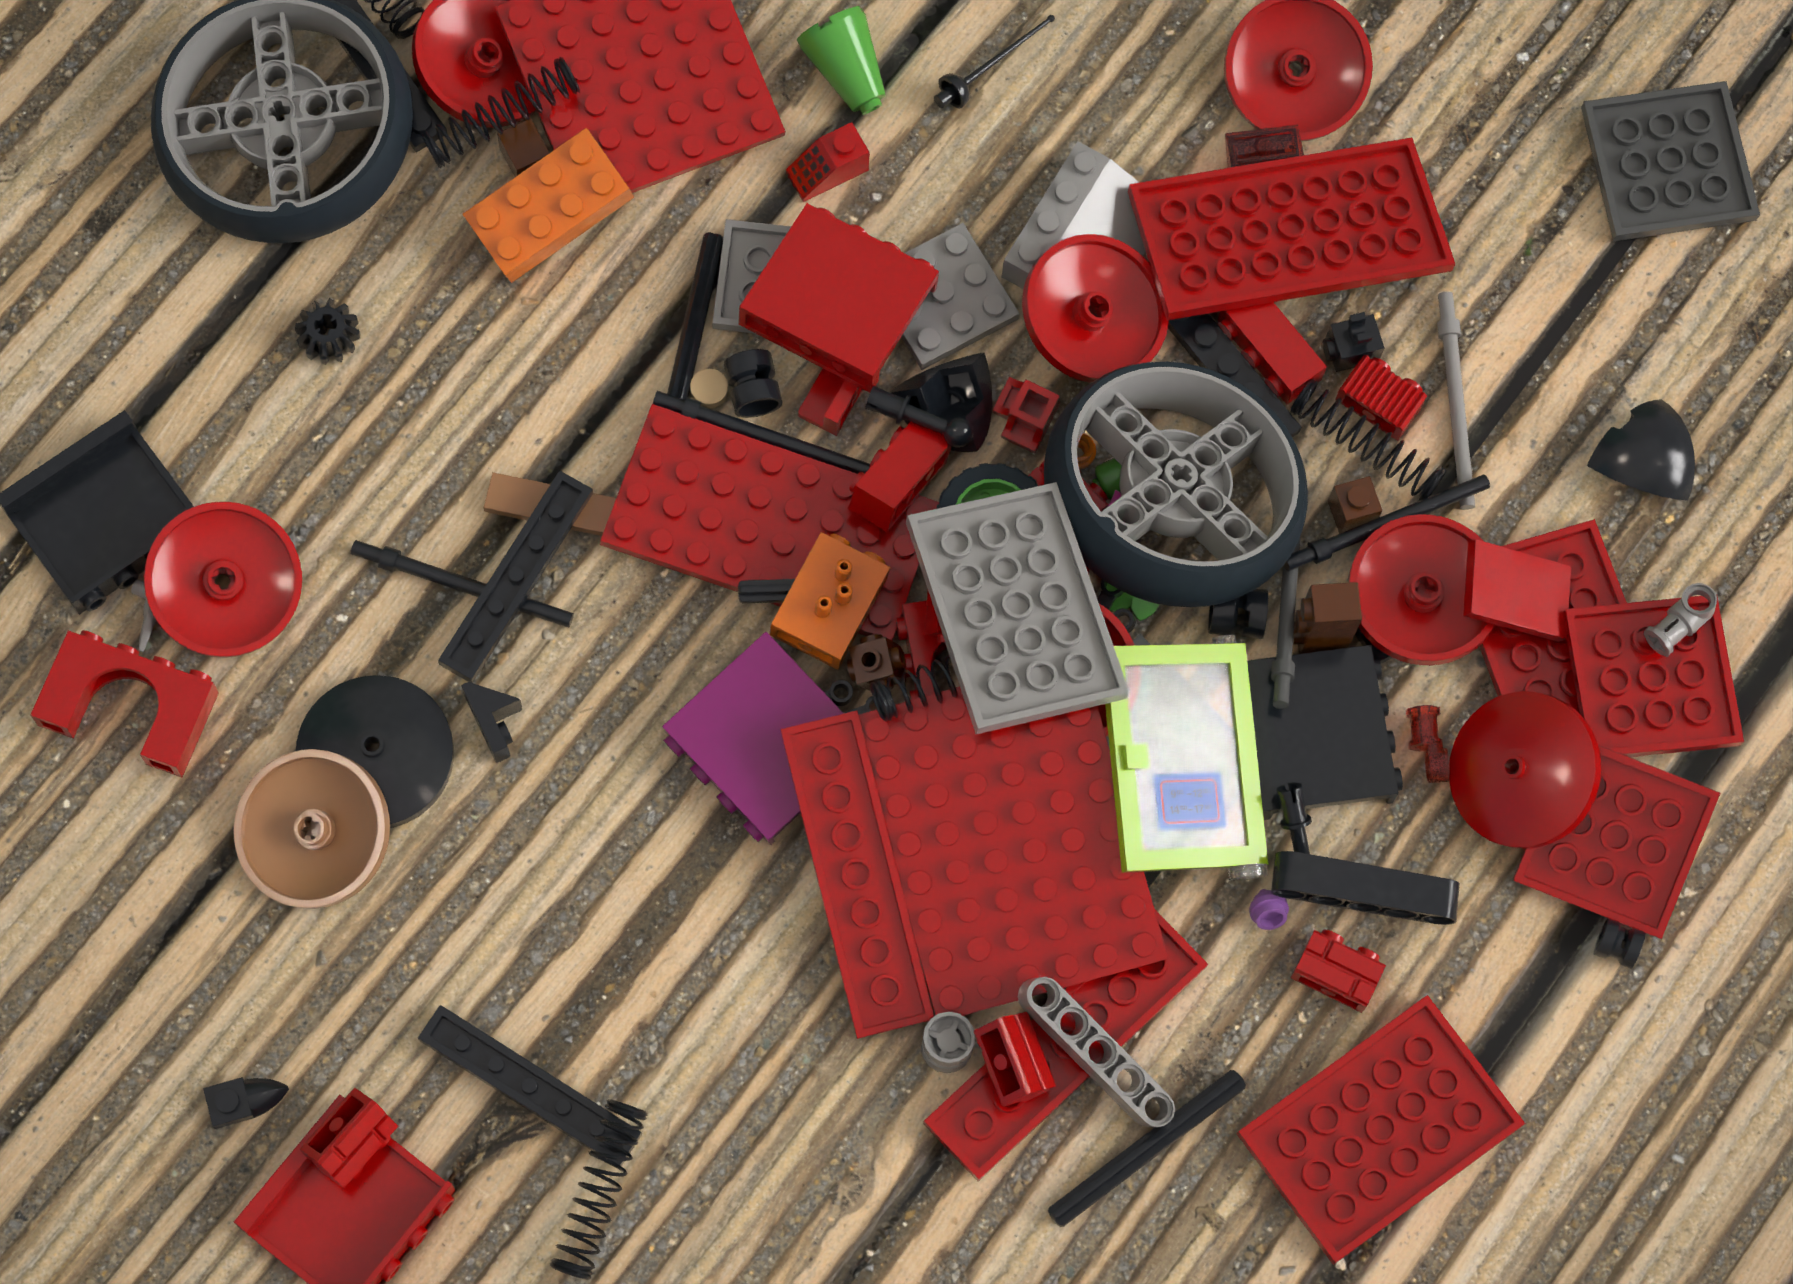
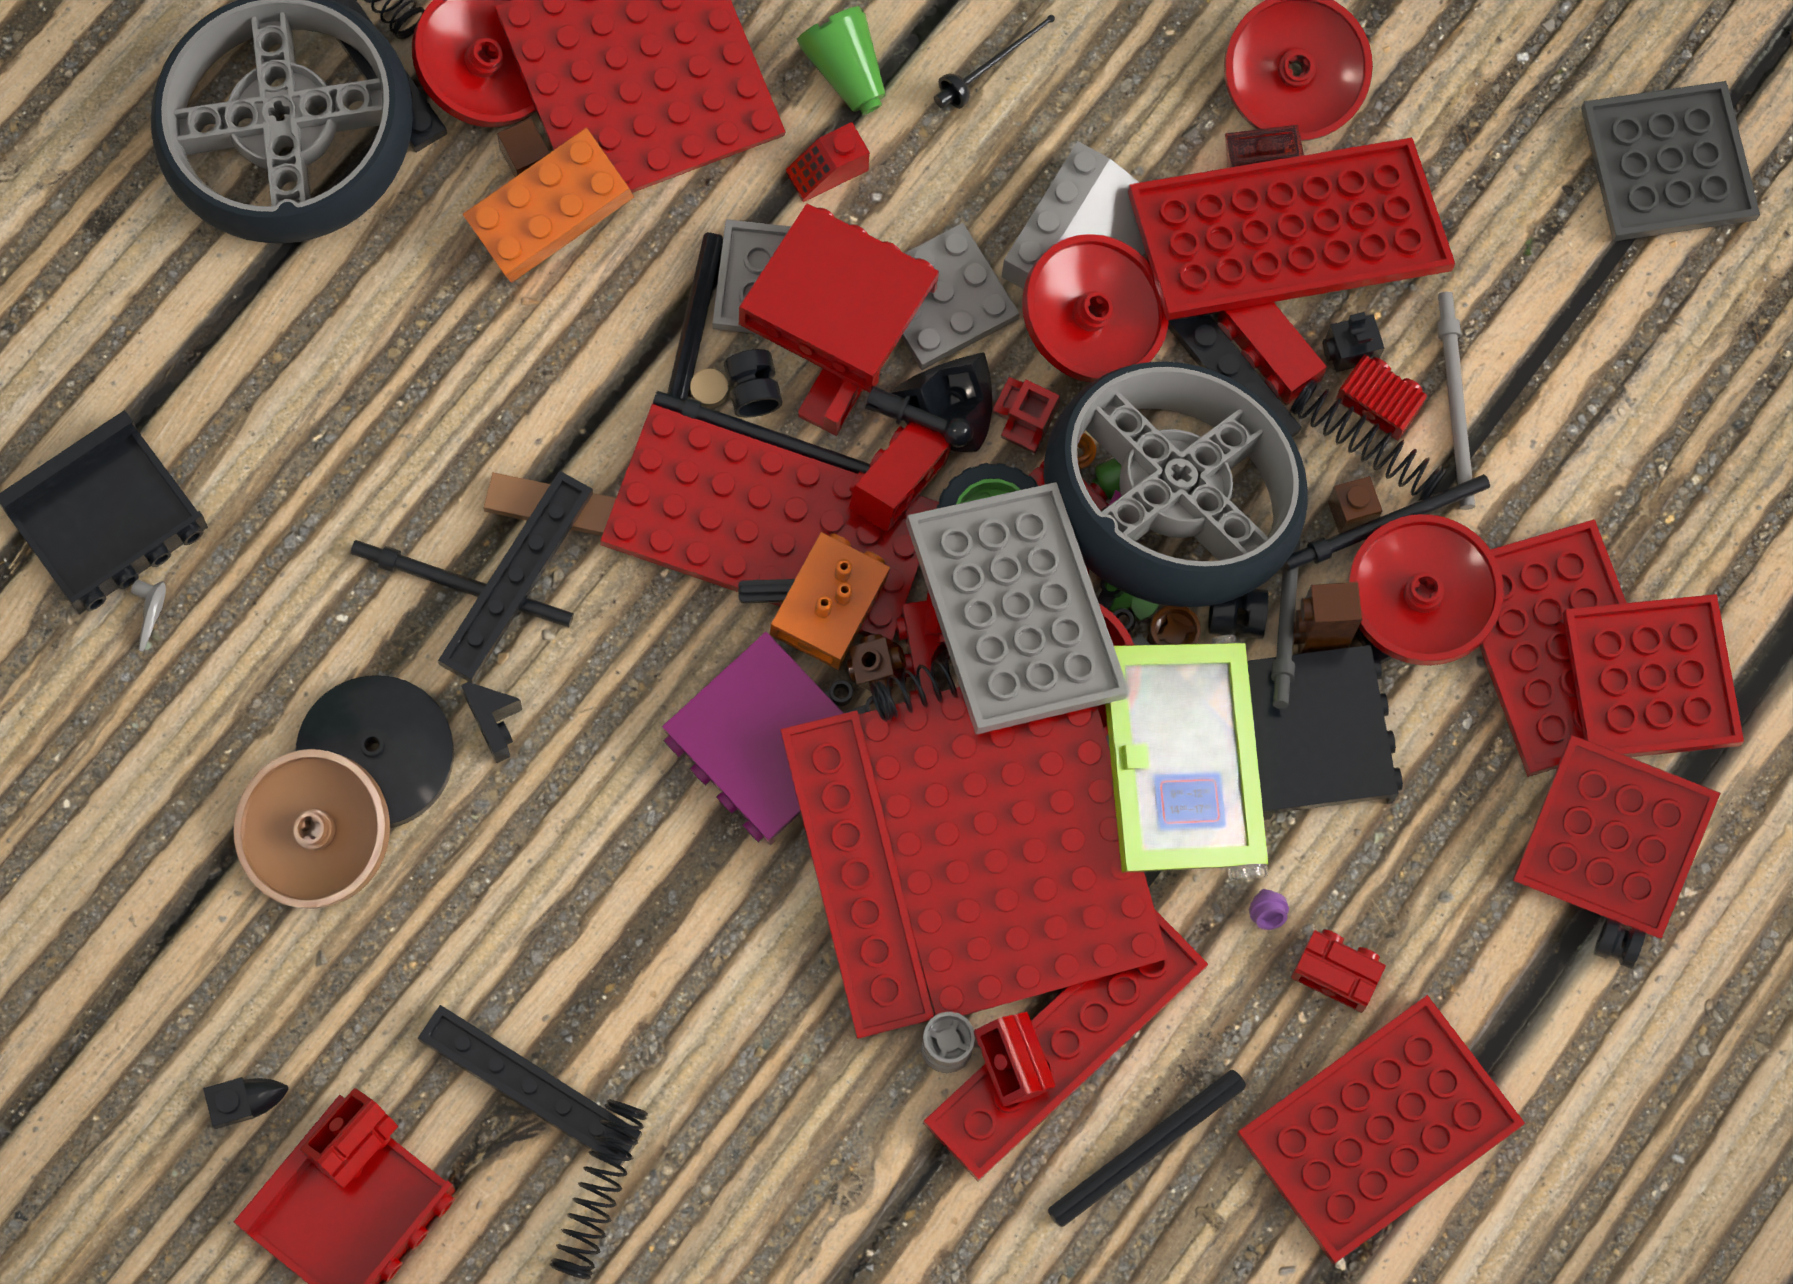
(88, 665): red arch -> none
(228, 542): red dish -> none
(338, 338): black gear -> none
(558, 63): black piece -> none
(1114, 1058): light grey beam -> none
(1174, 627): none -> reddish brown wheel
(1294, 815): black pin -> none
(1365, 888): black beam -> none
(1426, 738): clear red connector -> none
(1516, 590): red tile -> none
(1554, 778): red dish -> none
(1649, 452): black brick -> none
(1681, 620): light grey connector -> none

